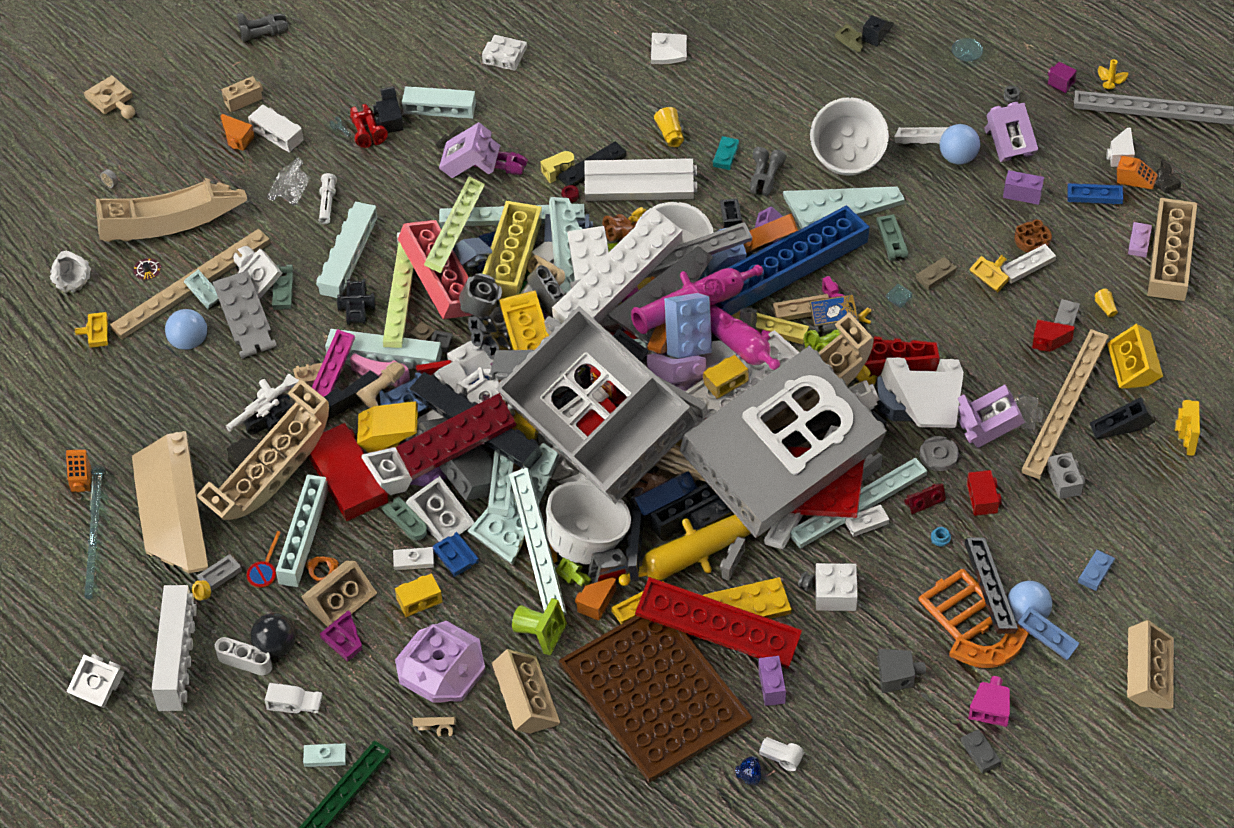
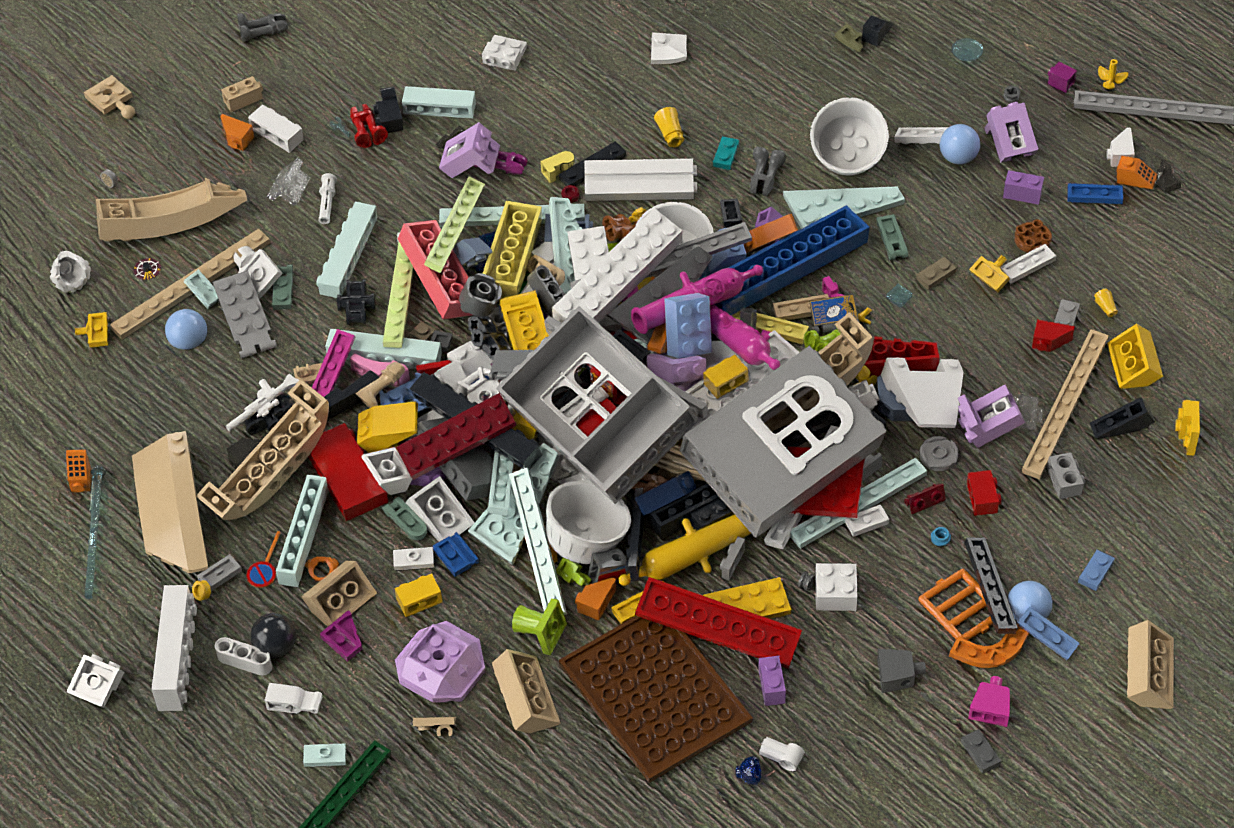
(1139, 239): lavender plate -> none
(1172, 249): tan brick -> none

